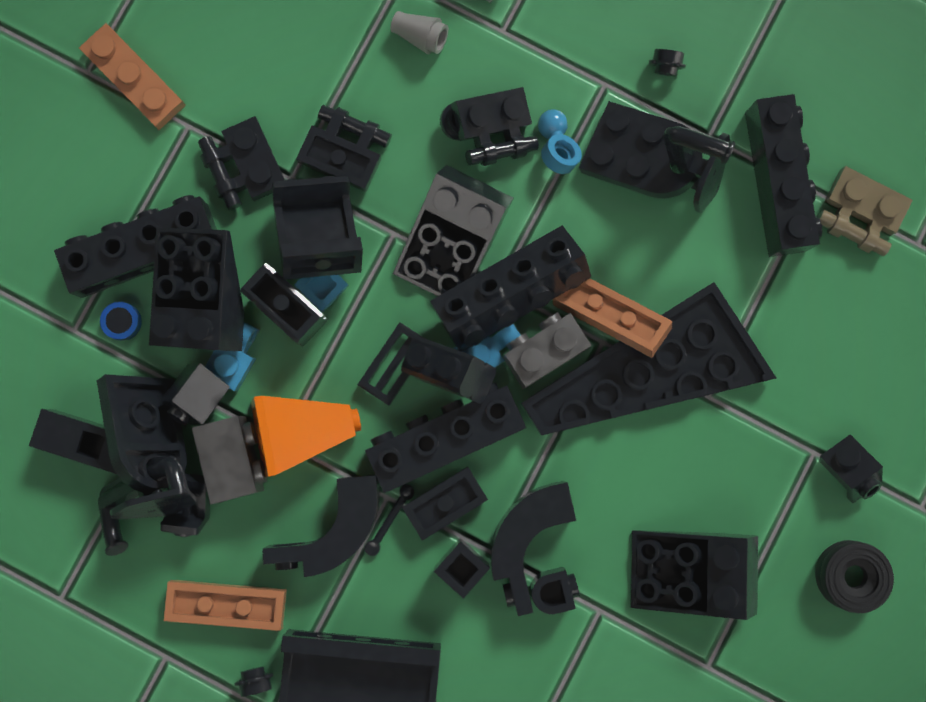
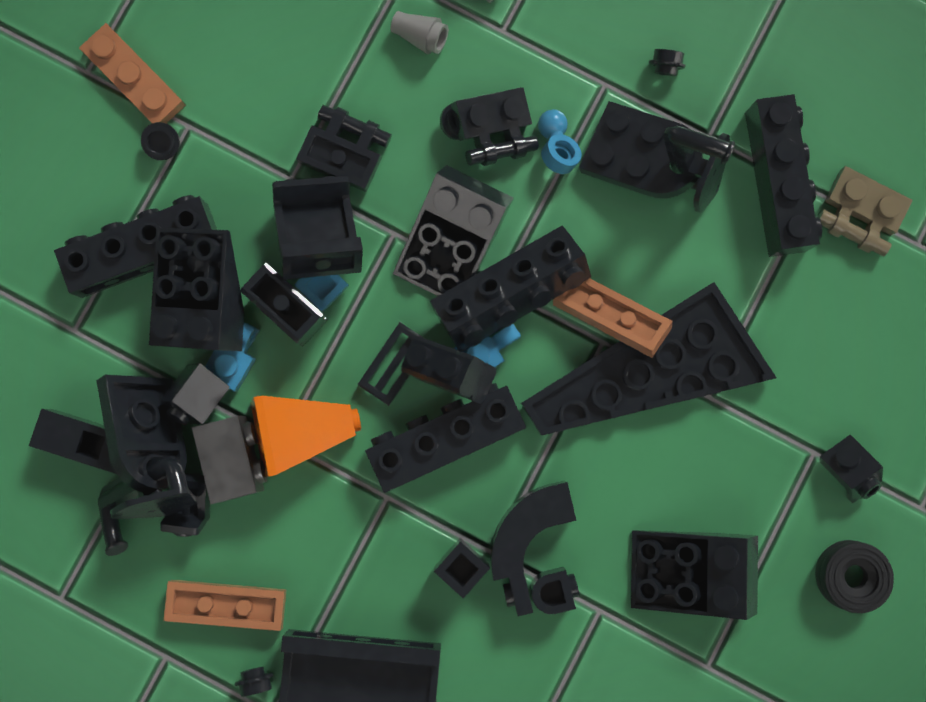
(120, 321): tile -> none
(160, 141): none -> black plate
(253, 159): black plate -> none
(355, 519): black arch -> none
(373, 546): black hinge -> none
(445, 503): black plate -> none
(545, 351): flat silver brick -> none

